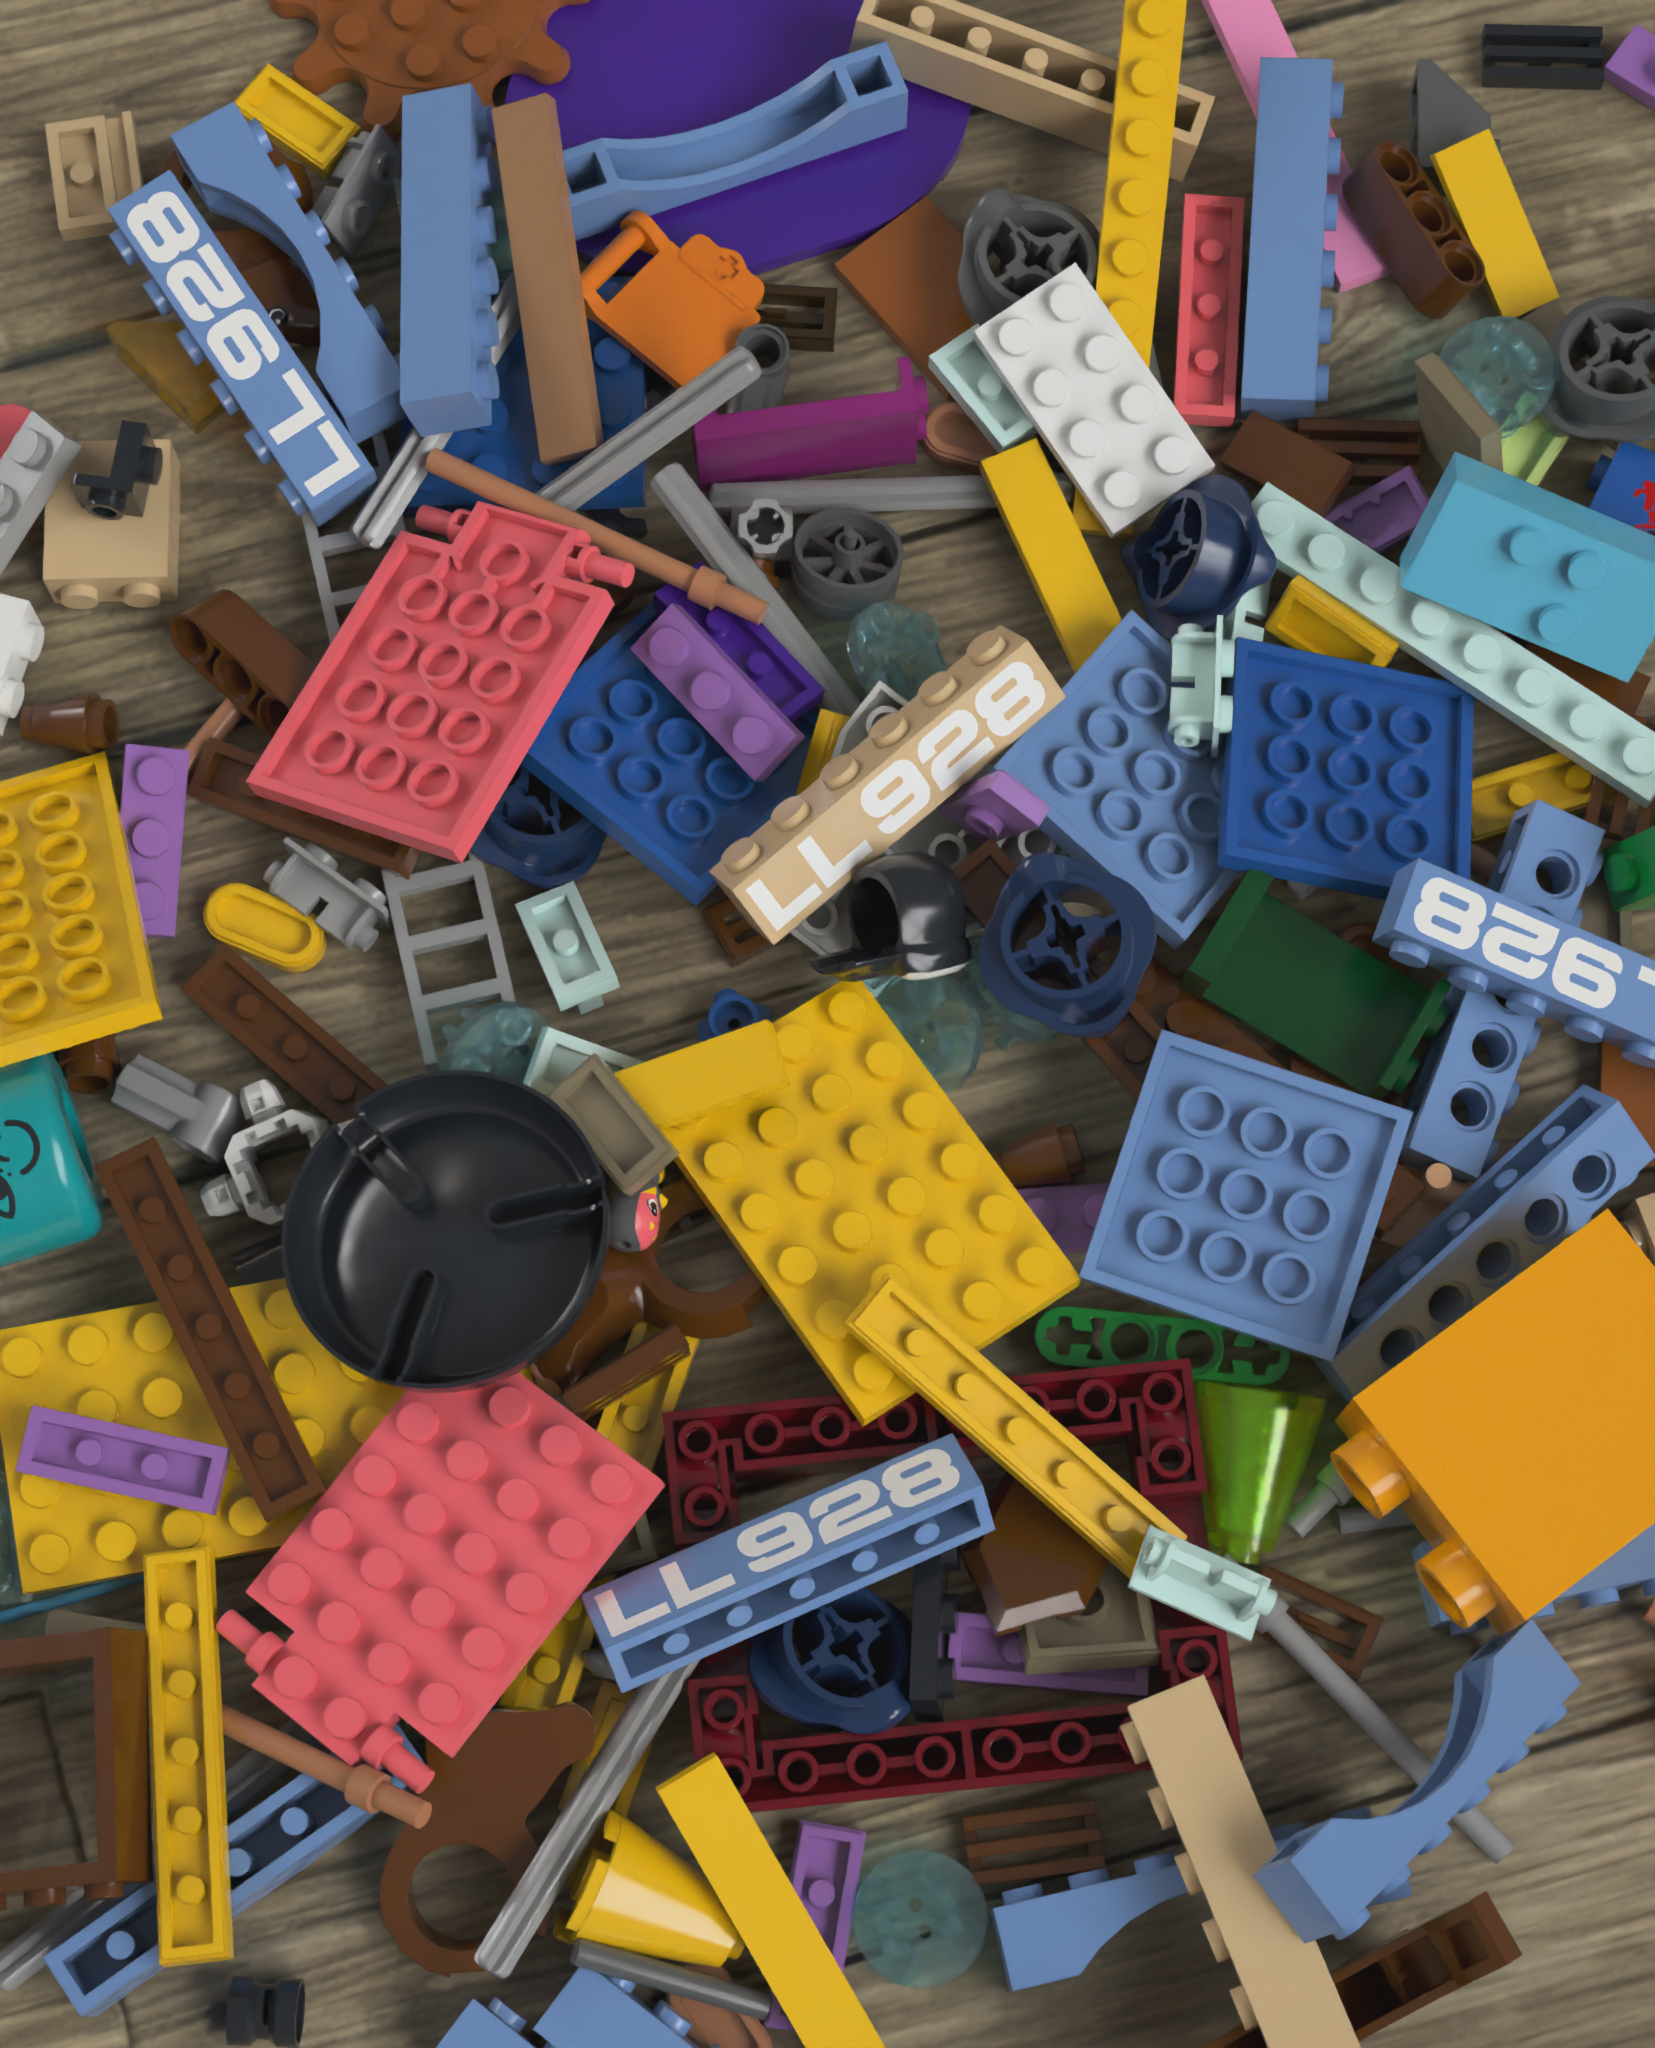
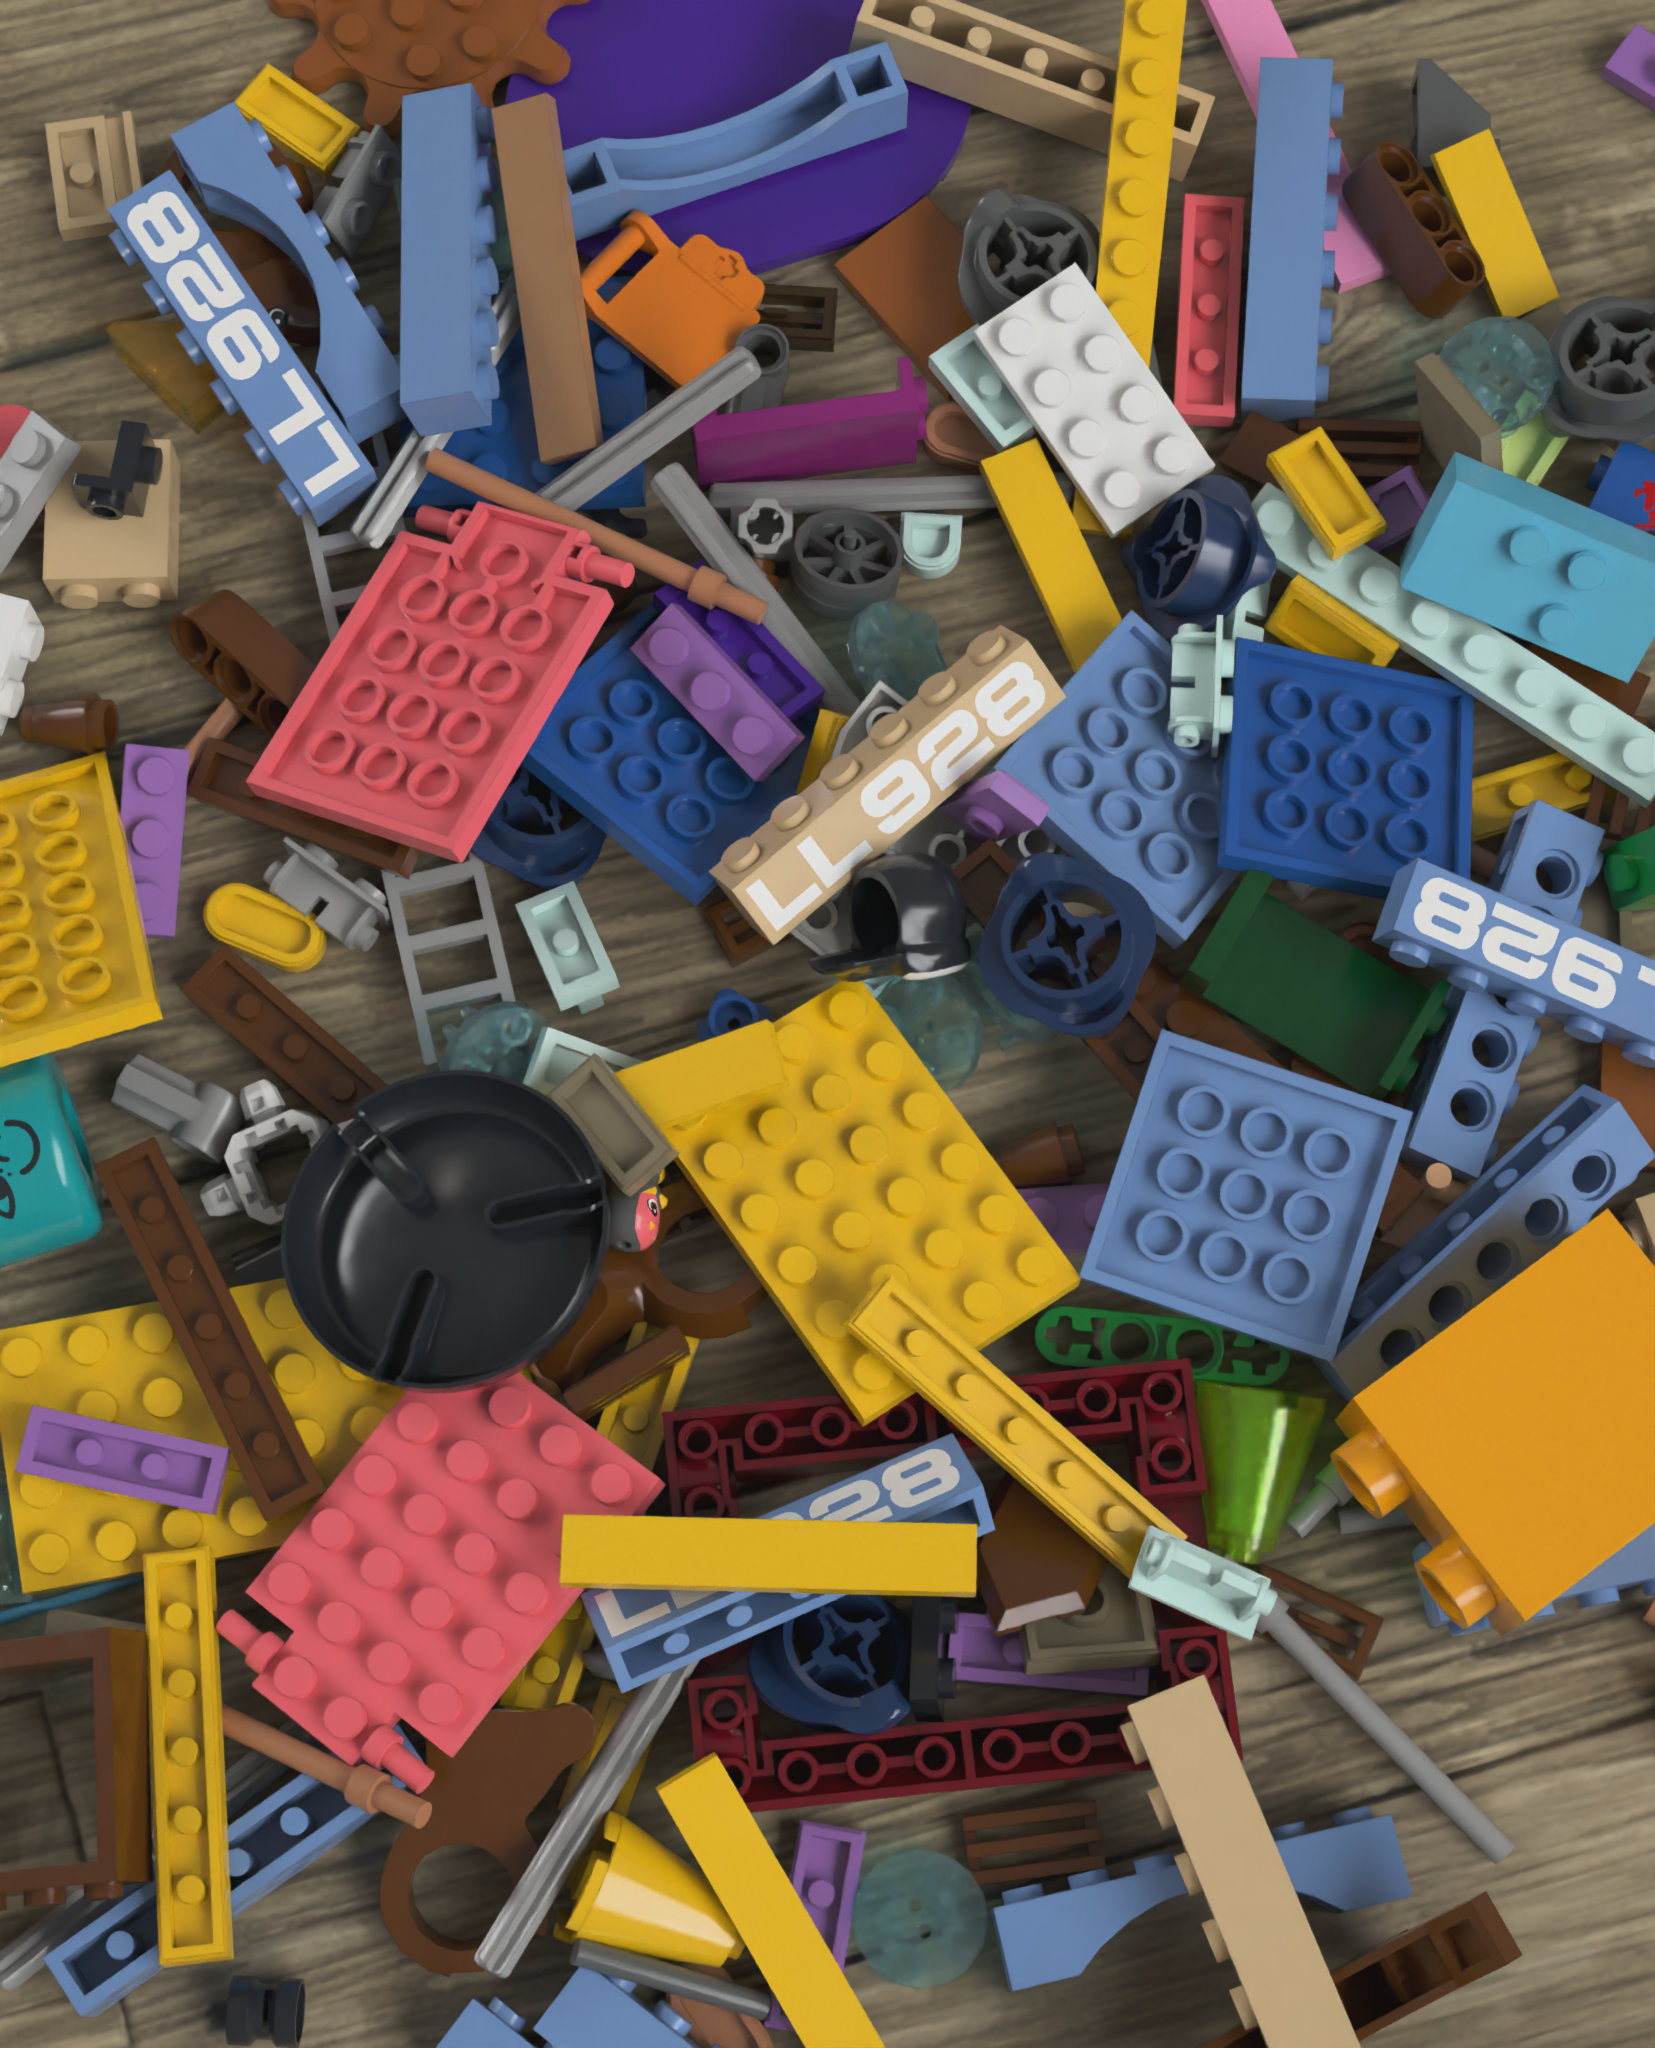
(91, 1065): reddish brown cone -> none
(768, 1555): none -> yellow tile
(930, 543): none -> light aqua tile
(1326, 493): none -> yellow tile
(1340, 1865): medium blue arch -> none
(1541, 47): black tile -> none

